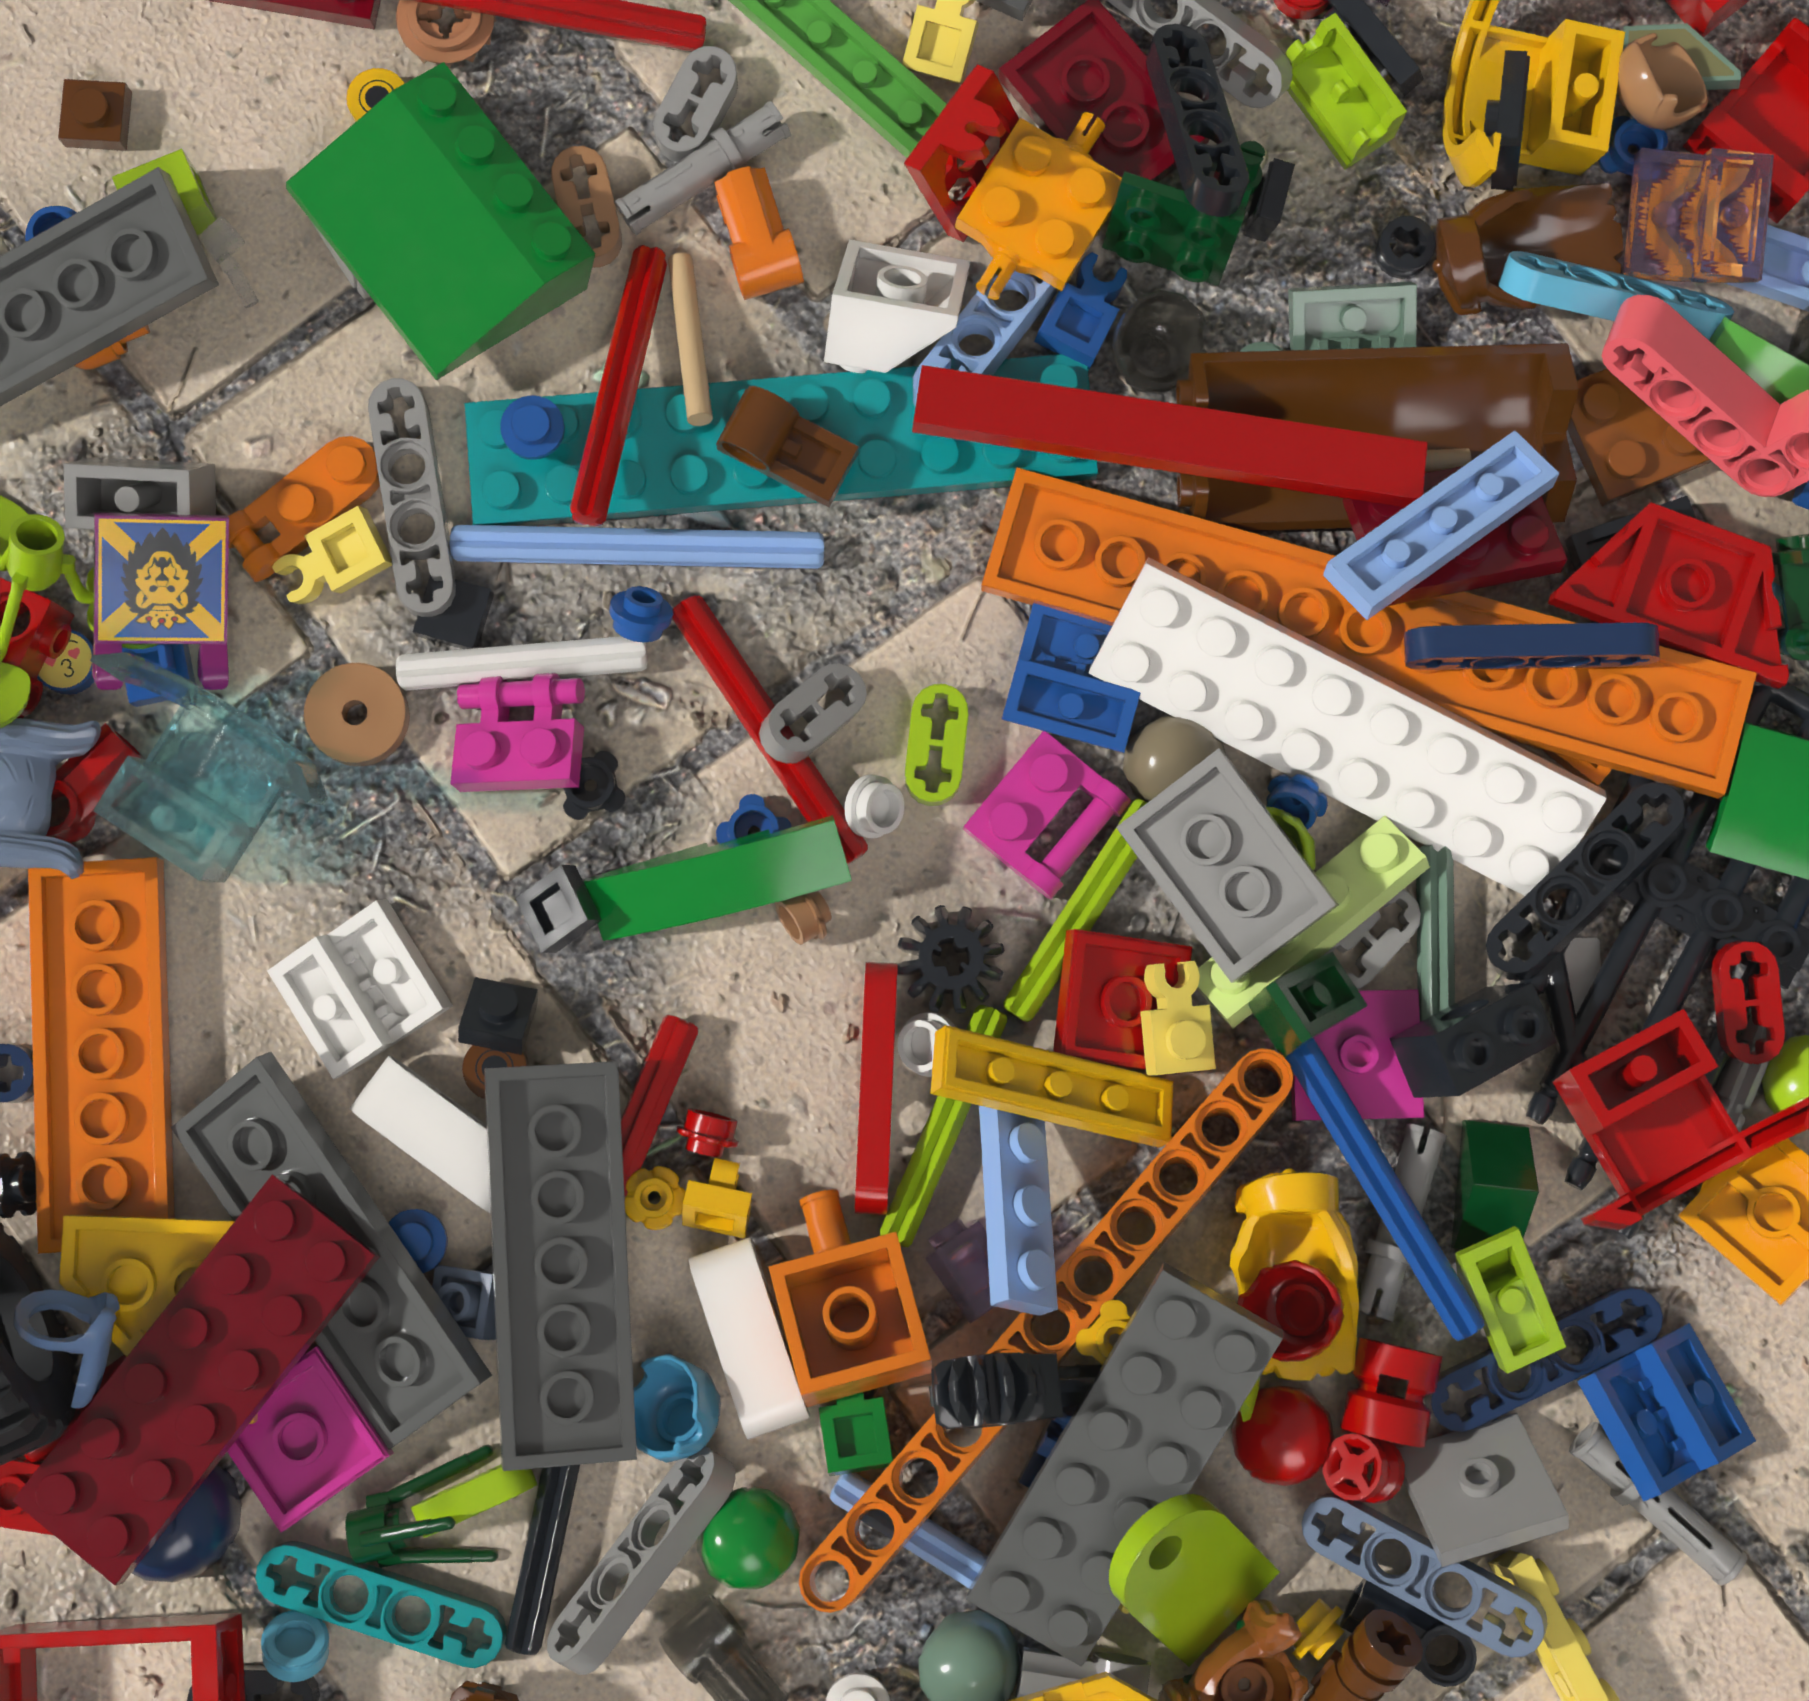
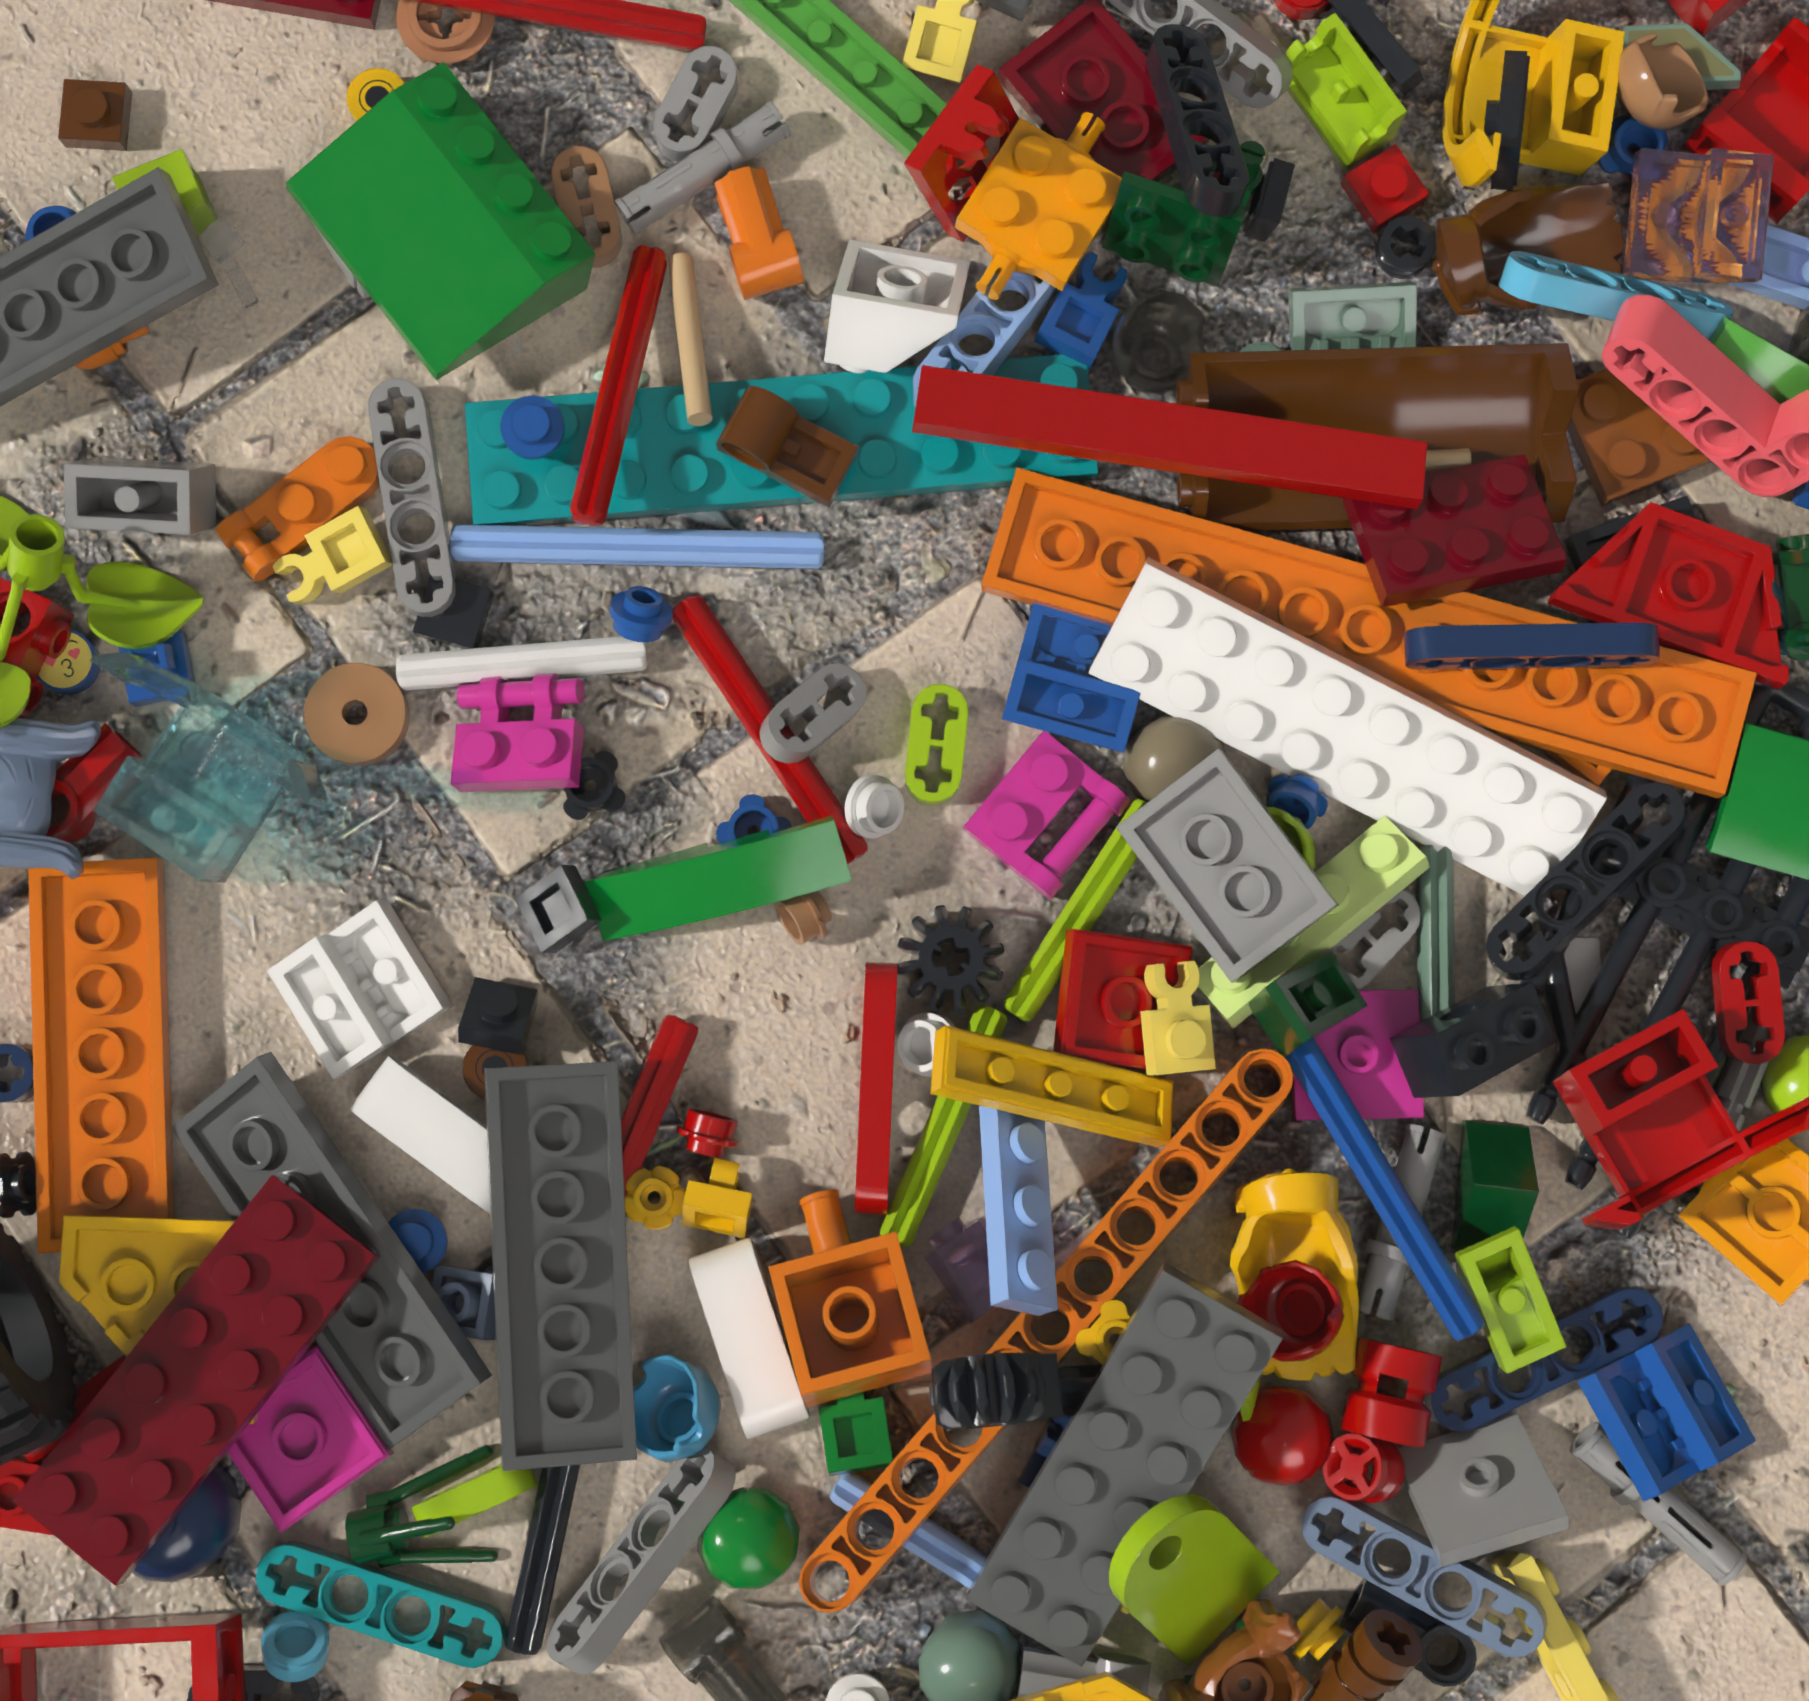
(94, 1344): medium blue piece -> none
(162, 585): flag -> none
(1384, 188): none -> red plate
(1440, 525): light blue plate -> none

